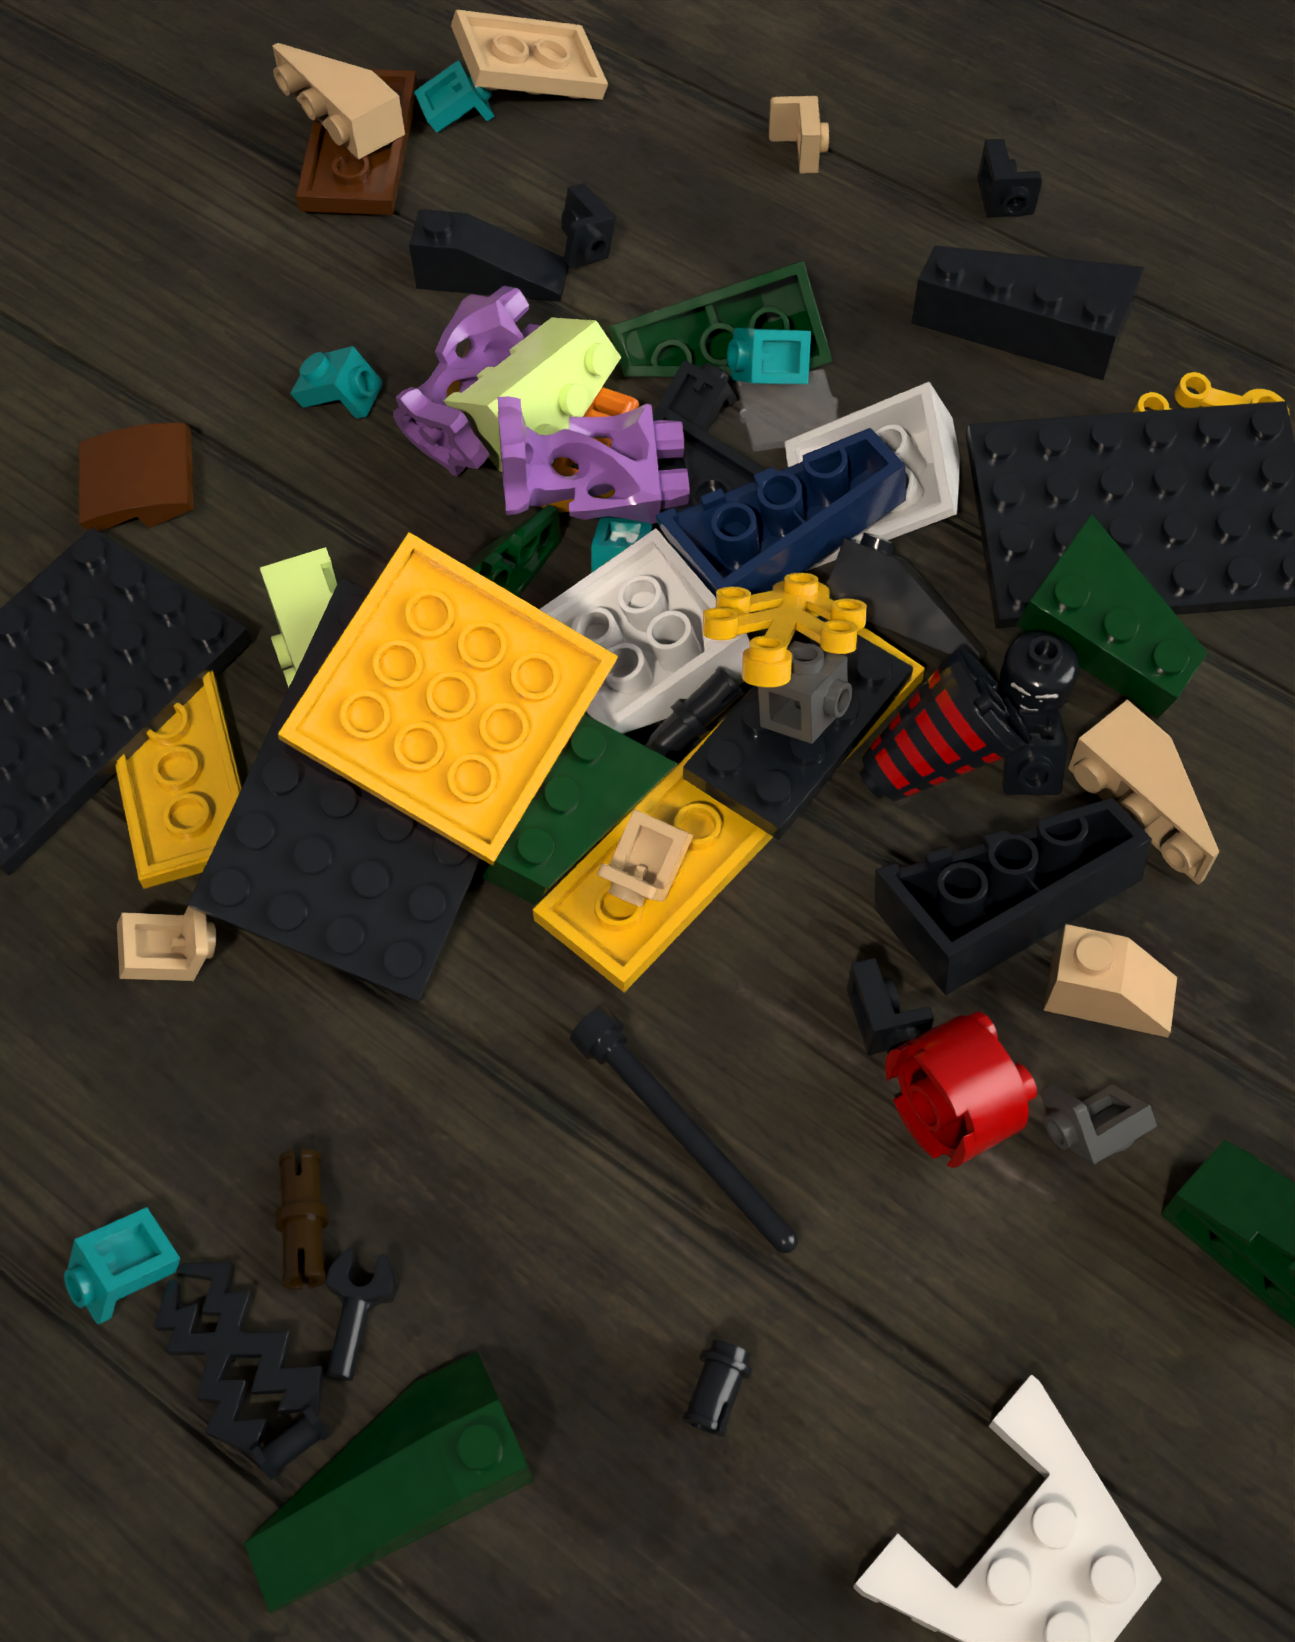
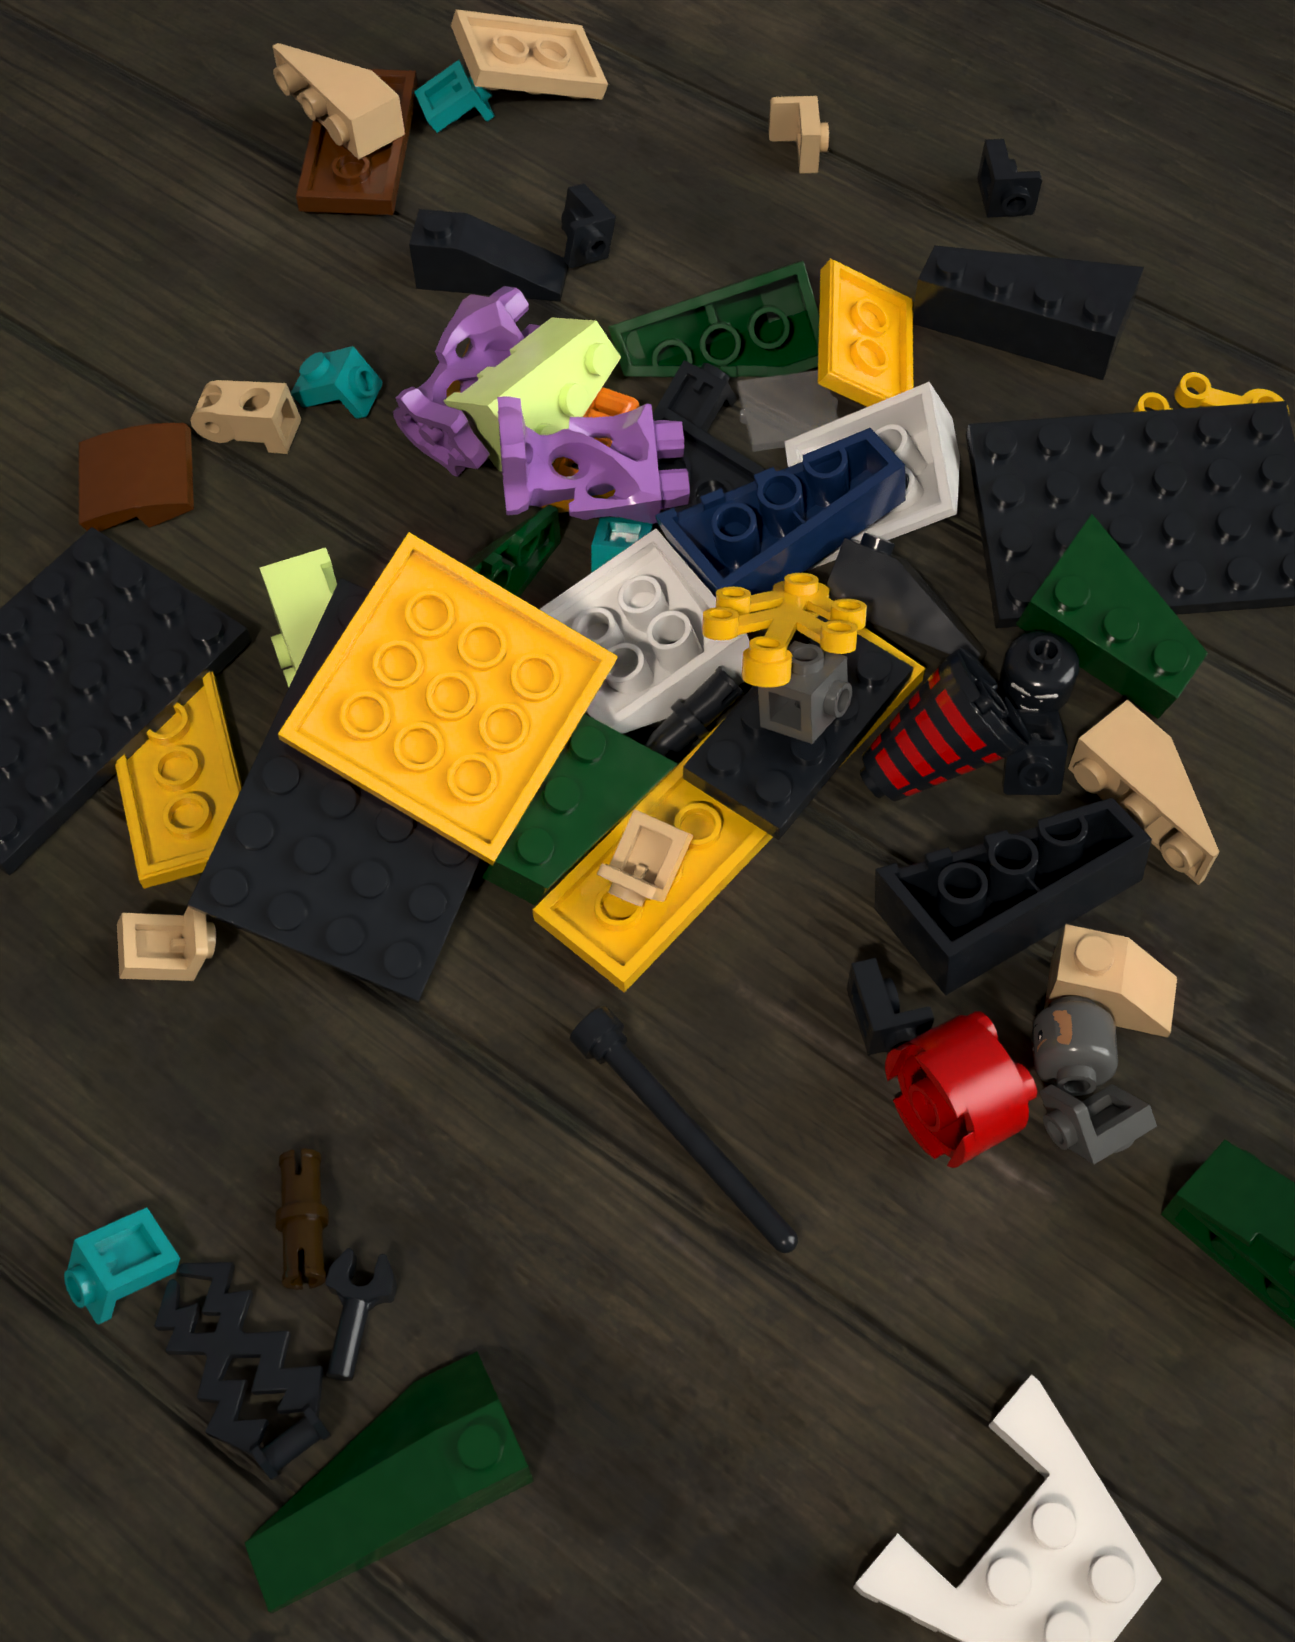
(247, 413): none -> tan leg
(717, 1387): black pin -> none
(769, 356): teal bracket -> none
(863, 336): none -> yellow tile
(1074, 1043): none -> dark grey head

